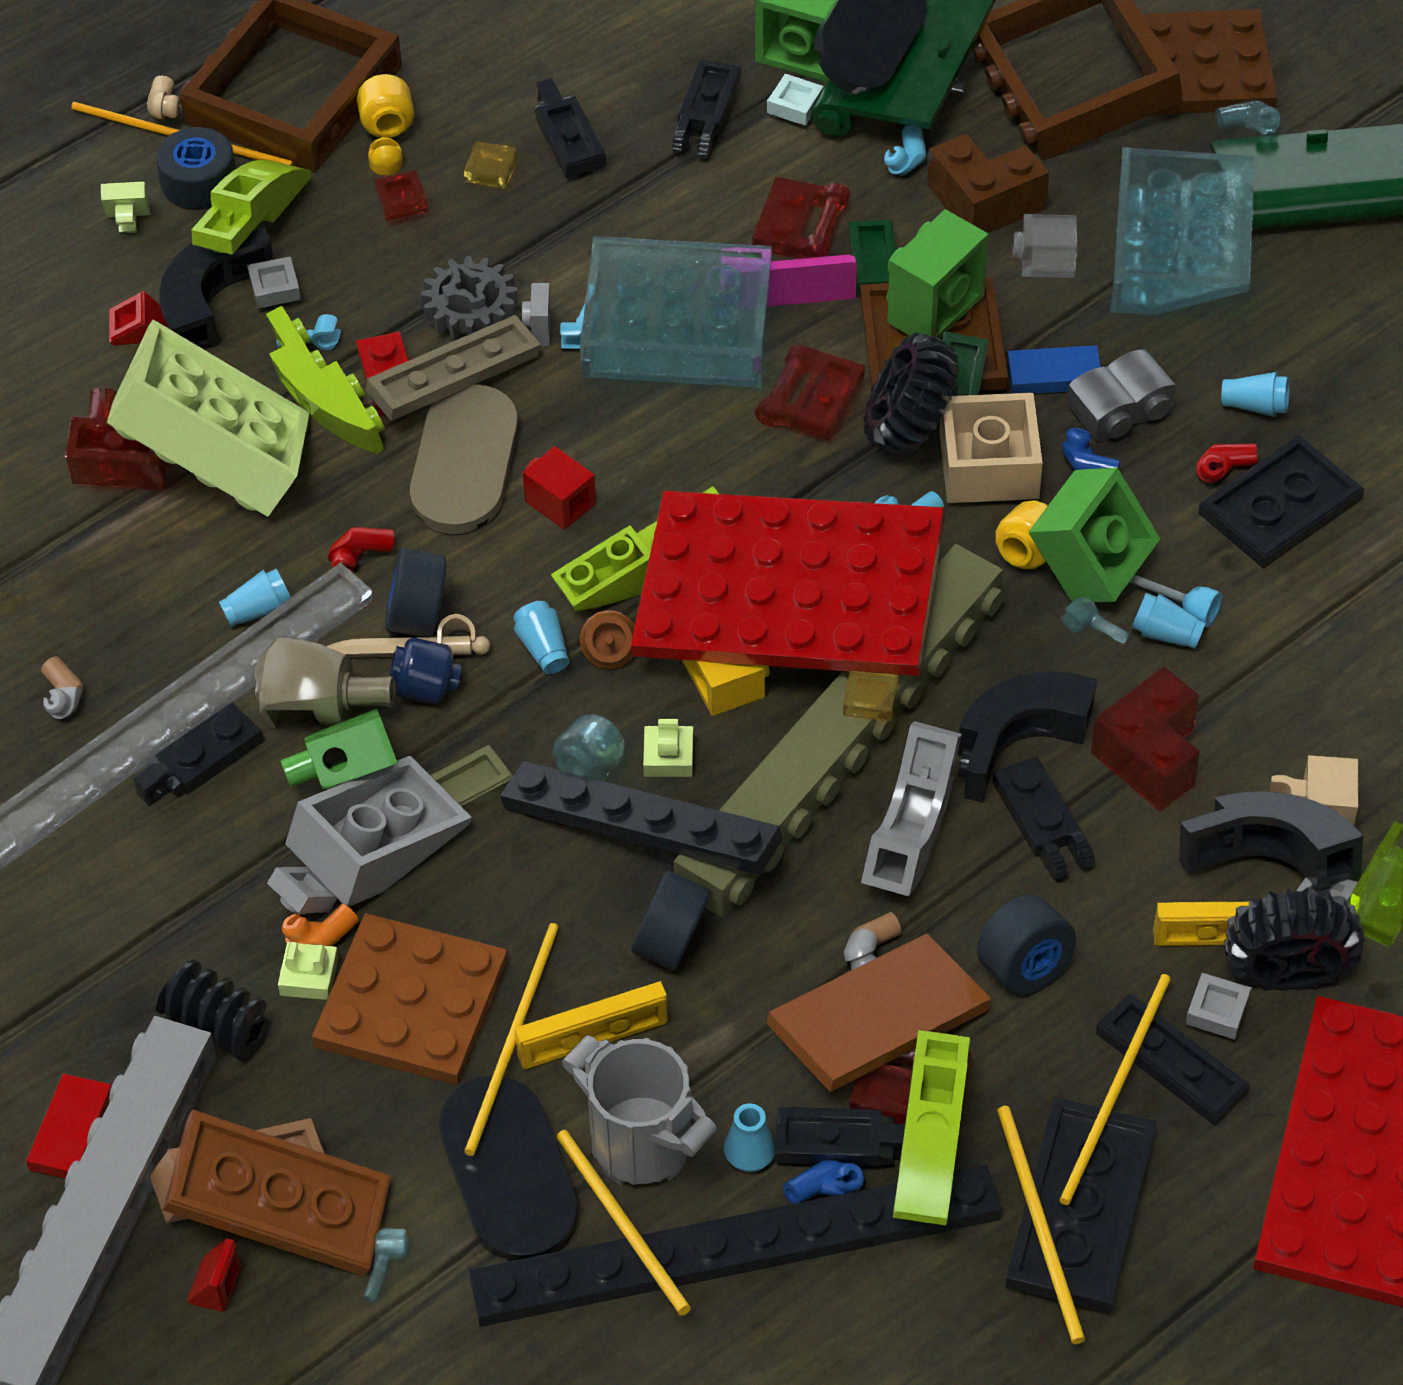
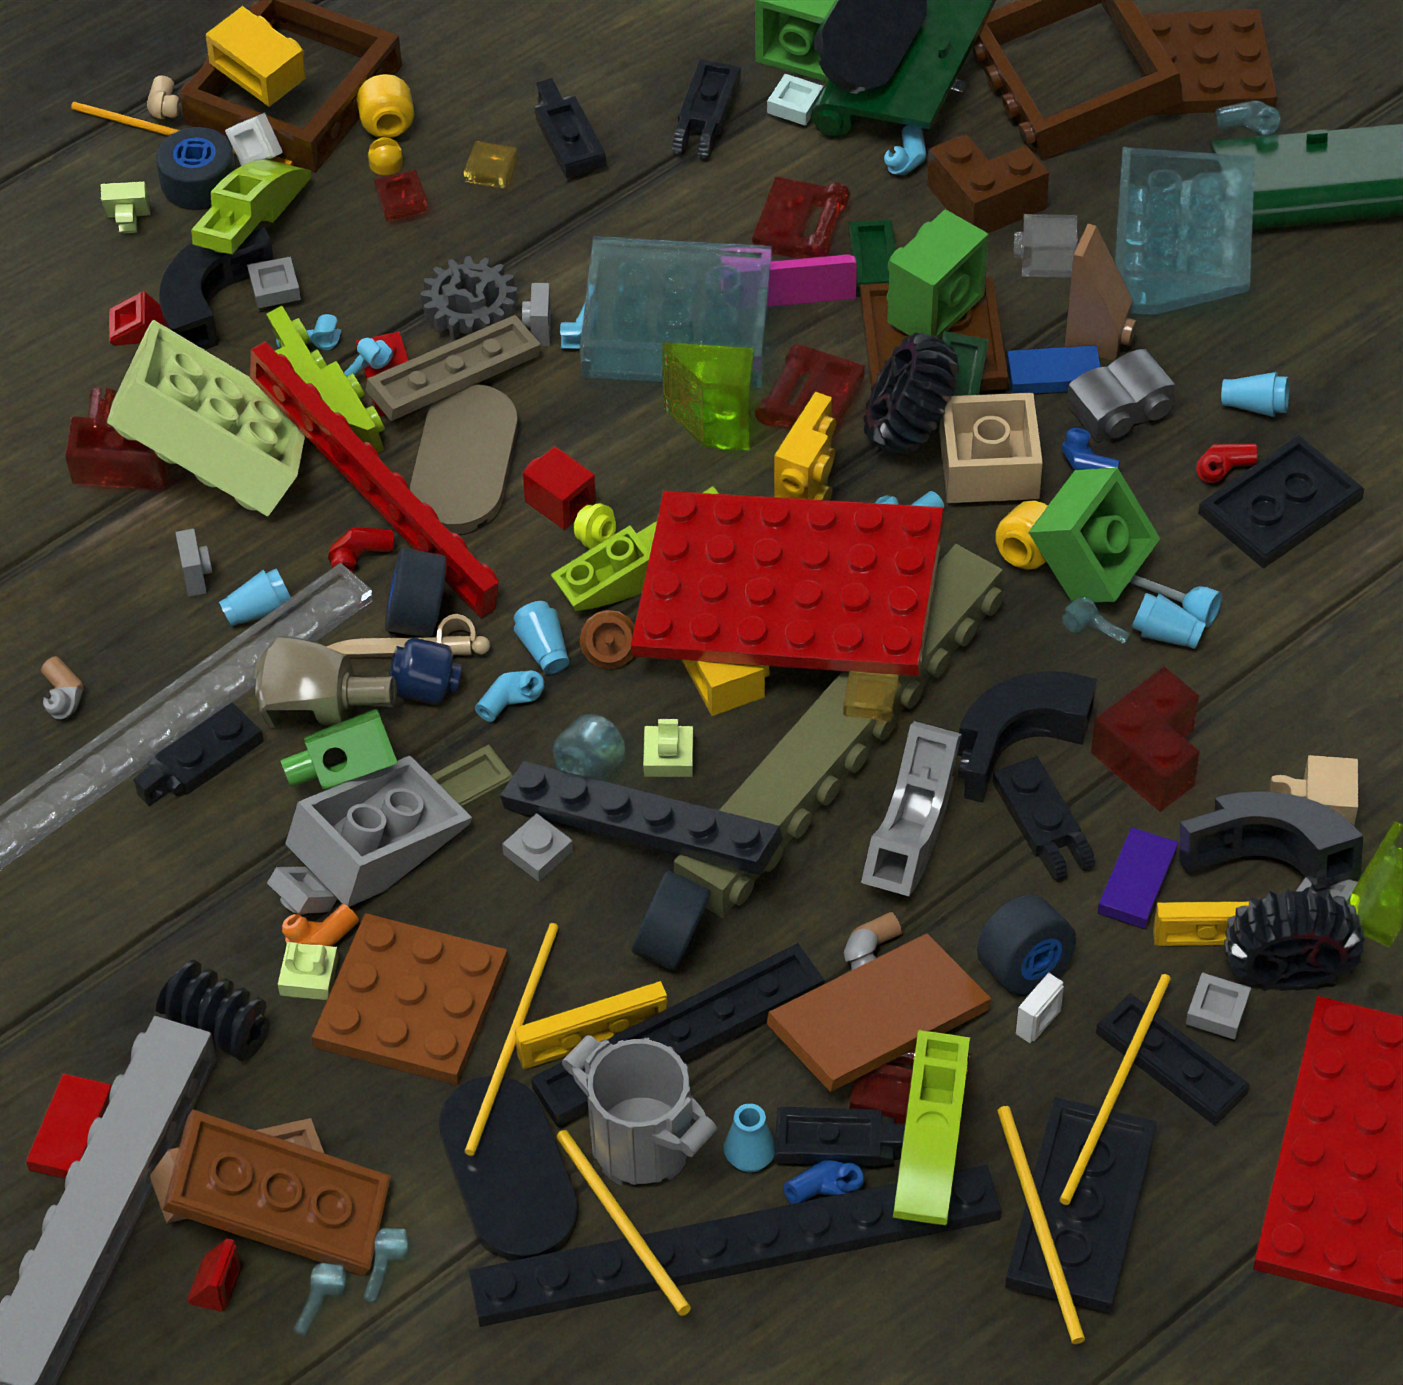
(194, 562): none -> light grey plate
(253, 140): none -> white tile
(256, 56): none -> yellow piece
(325, 1280): none -> clear light blue hand
(371, 353): none -> medium azure hand
(372, 478): none -> red plate
(508, 690): none -> medium azure arm
(537, 847): none -> light grey plate
(594, 524): none -> neon yellow plate
(697, 1022): none -> black plate
(710, 392): none -> clear neon green slope
(806, 453): none -> yellow plate
(1039, 1008): none -> white tile
(1098, 299): none -> medium nougat slope
(1137, 877): none -> dark purple tile

